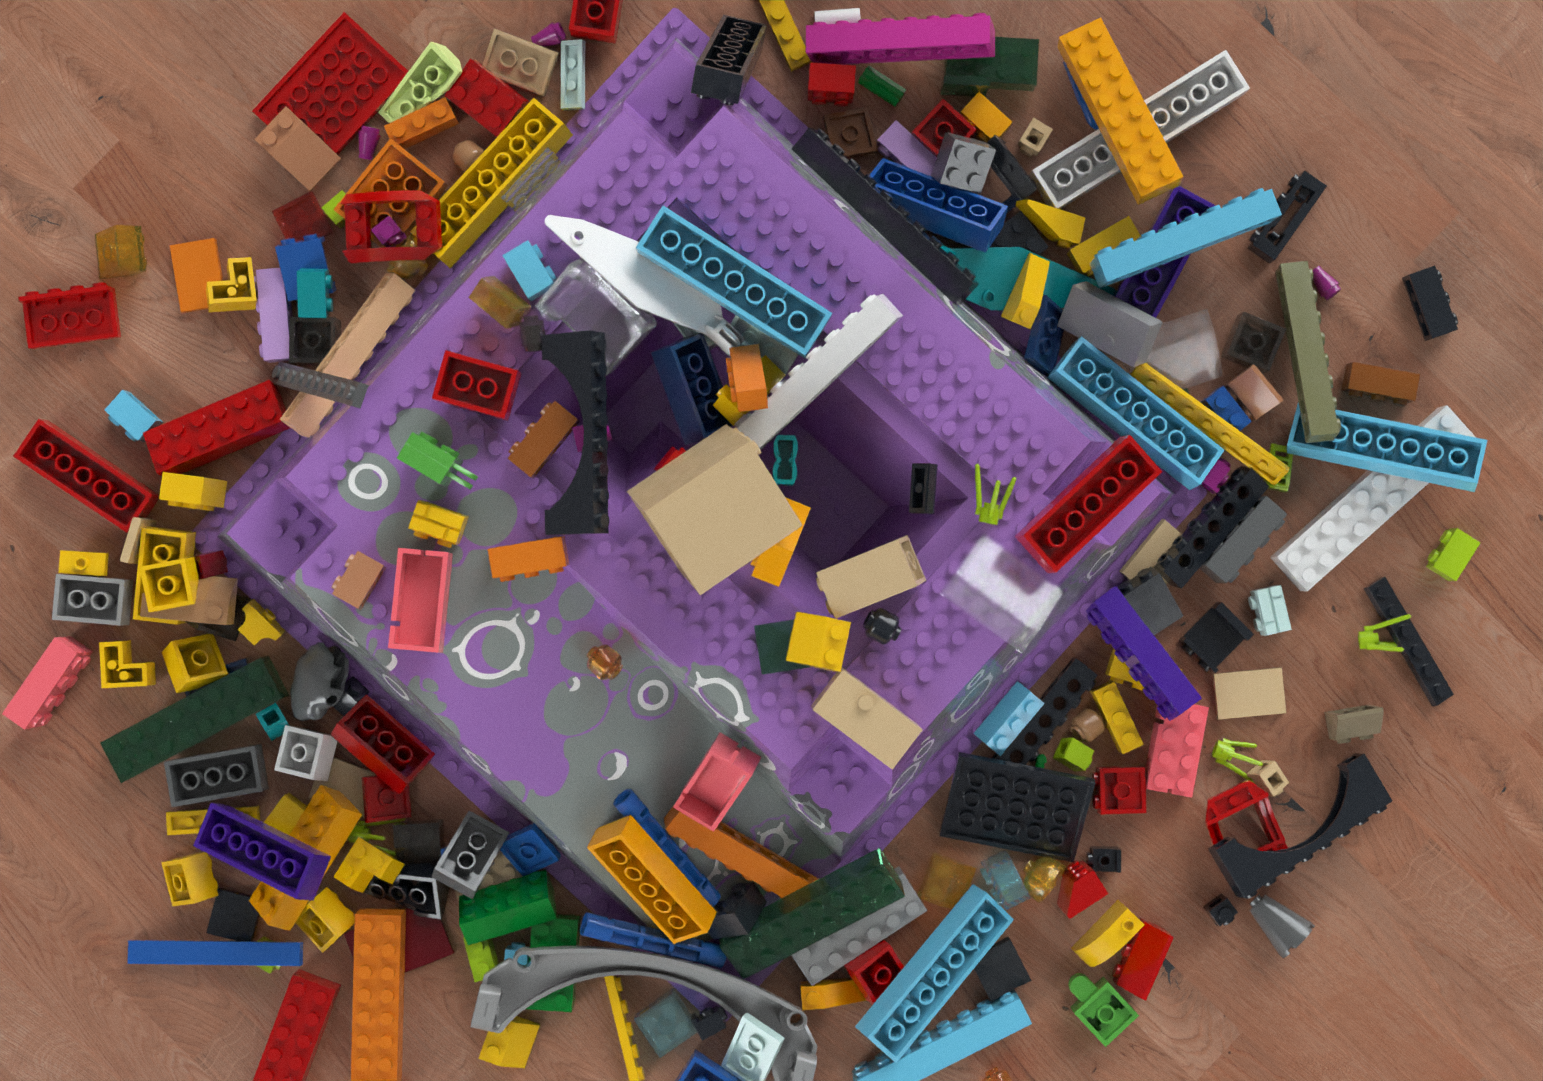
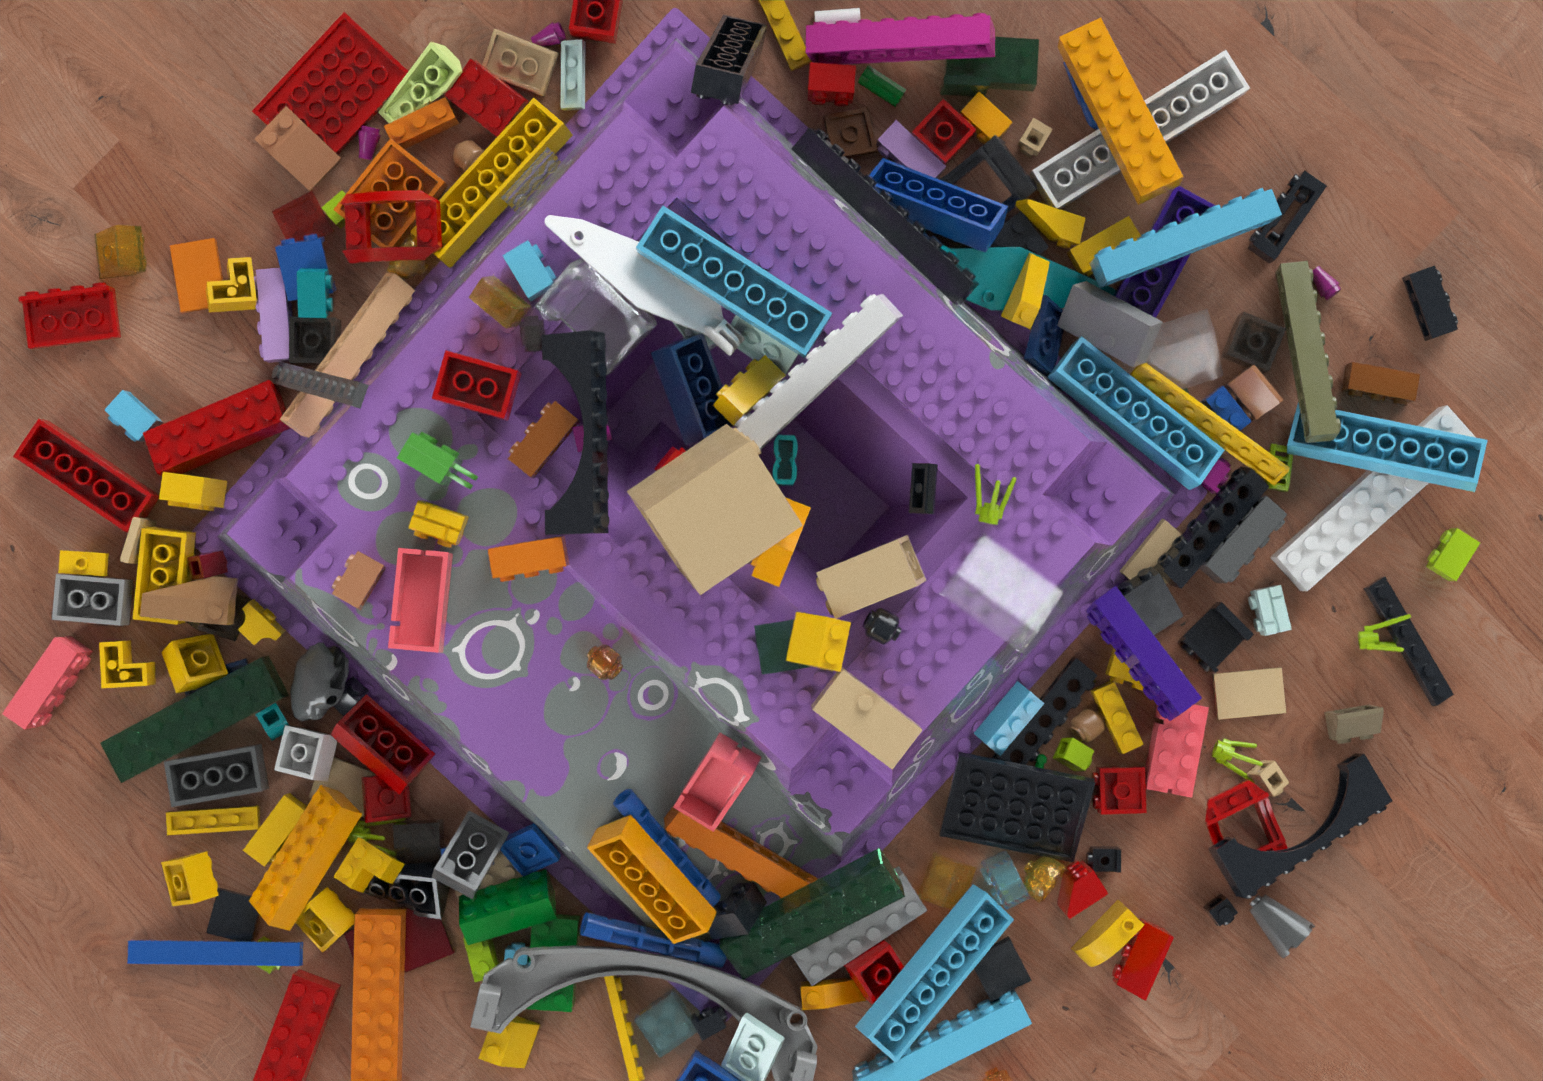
(170, 584): yellow slope -> none
(262, 851): dark purple brick -> none
(389, 232): magenta brick -> none
(747, 378): orange brick -> none
(963, 162): brick -> none
(1088, 504): red brick -> none
(1100, 1007): bright green brick -> none

